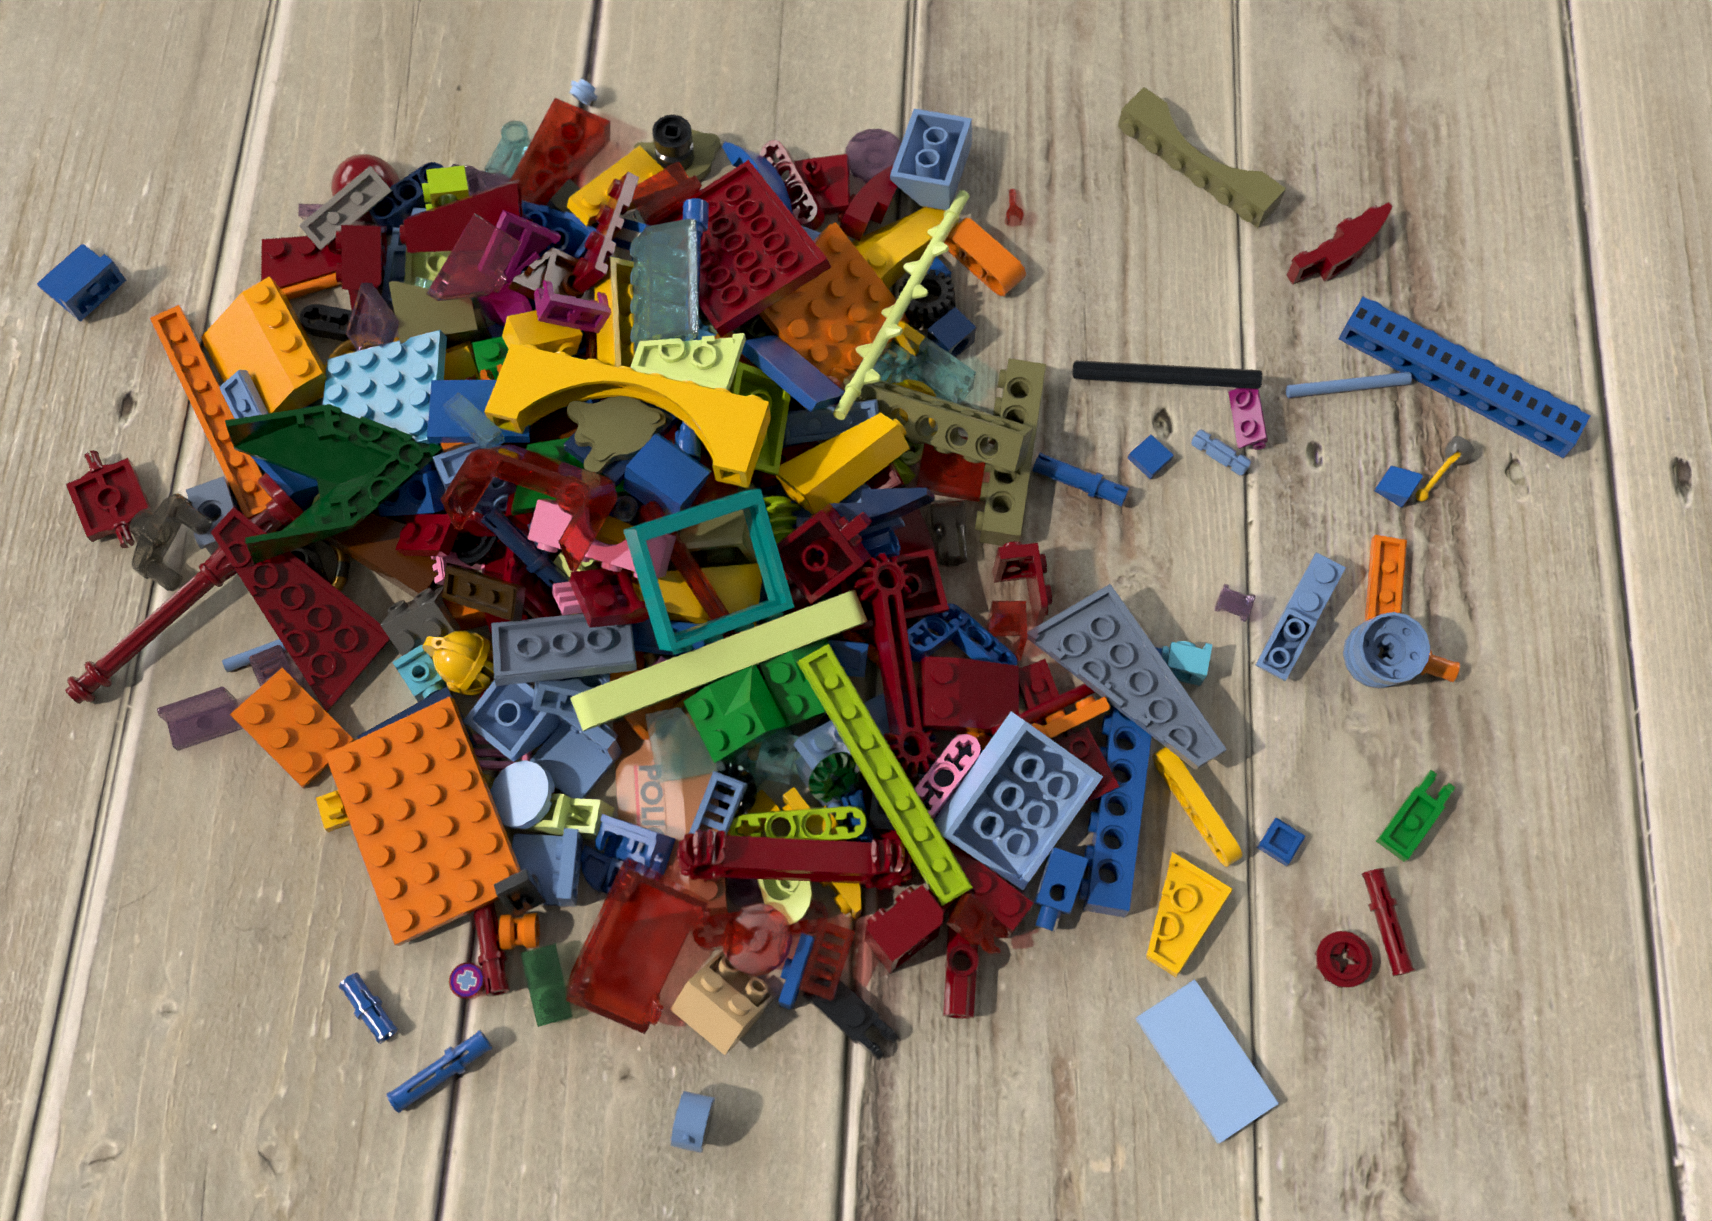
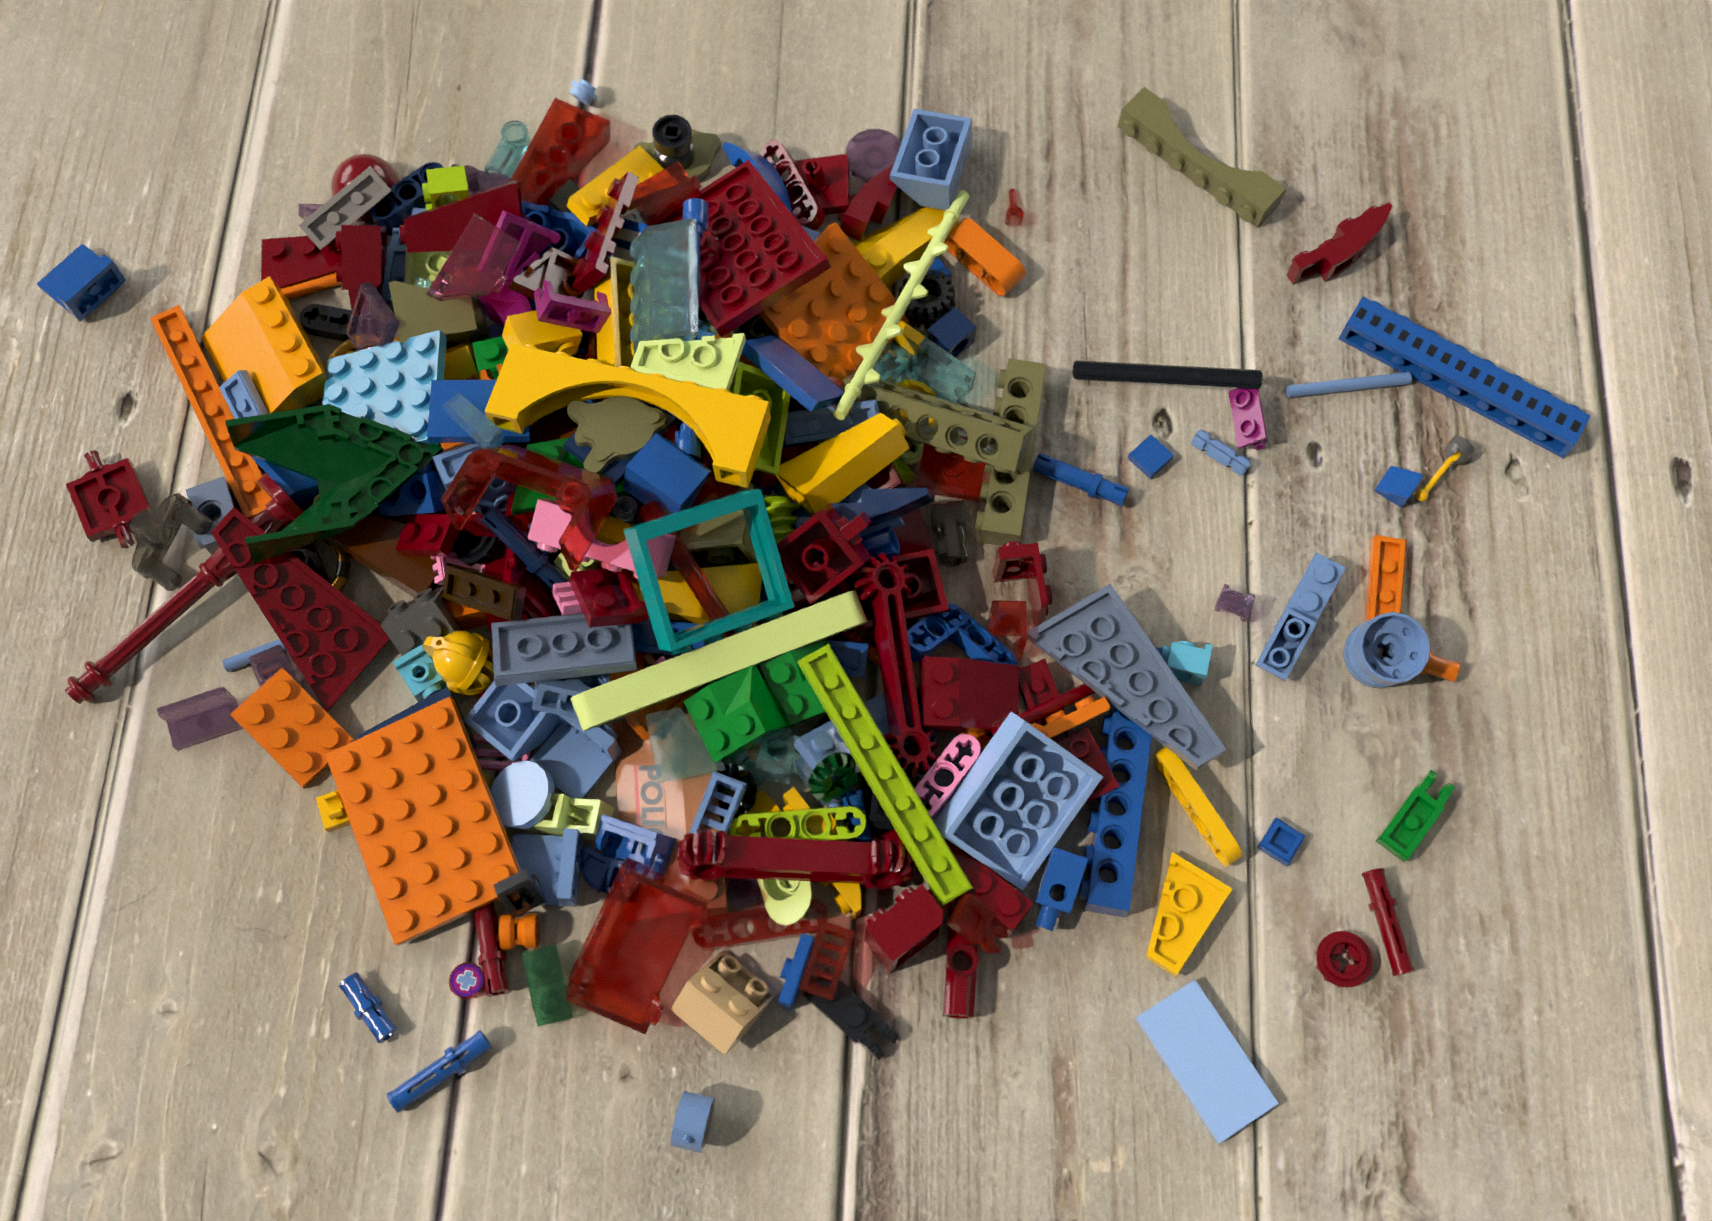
(757, 939): clear red tile -> none

